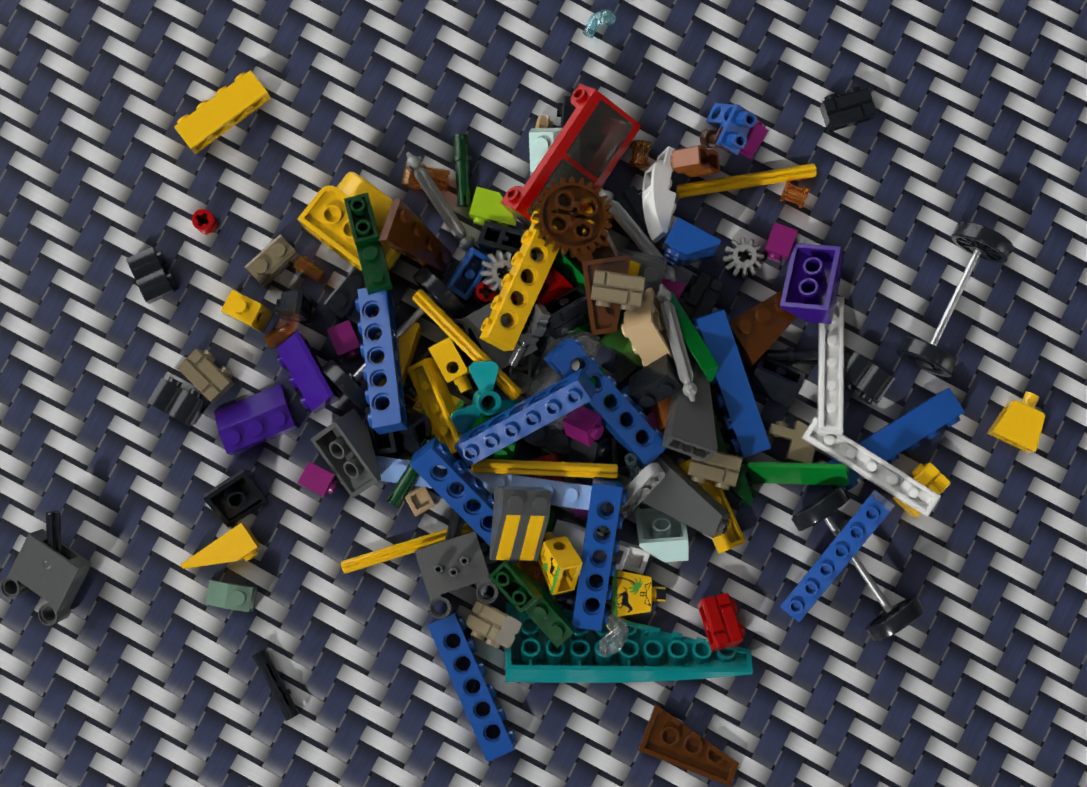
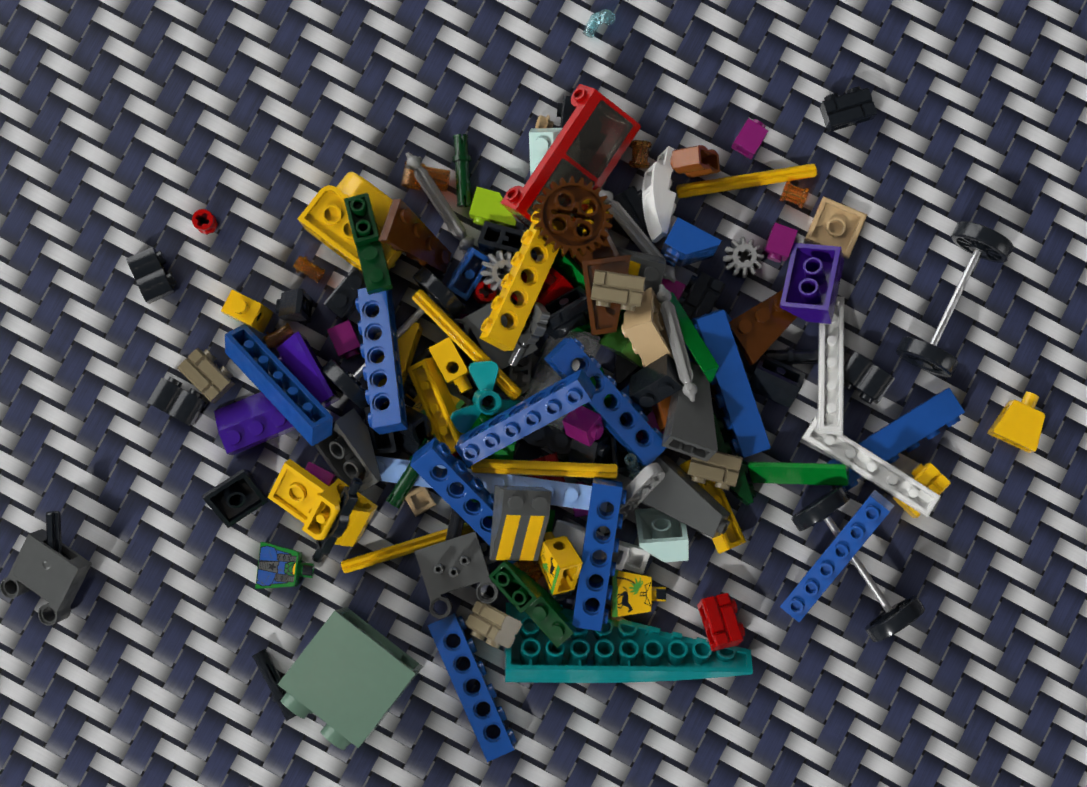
(222, 111): yellow brick -> none
(231, 547): yellow slope -> none
(231, 596): sand green slope -> none
(272, 261): dark tan brick -> none
(278, 385): none -> blue brick
(280, 567): none -> torso
(329, 513): none -> yellow piece
(348, 678): none -> sand green piece
(615, 639): clear bracket -> none
(680, 745): reddish brown wing -> none
(732, 126): blue hips -> none
(798, 449): dark tan brick -> none
(835, 226): none -> tan tile

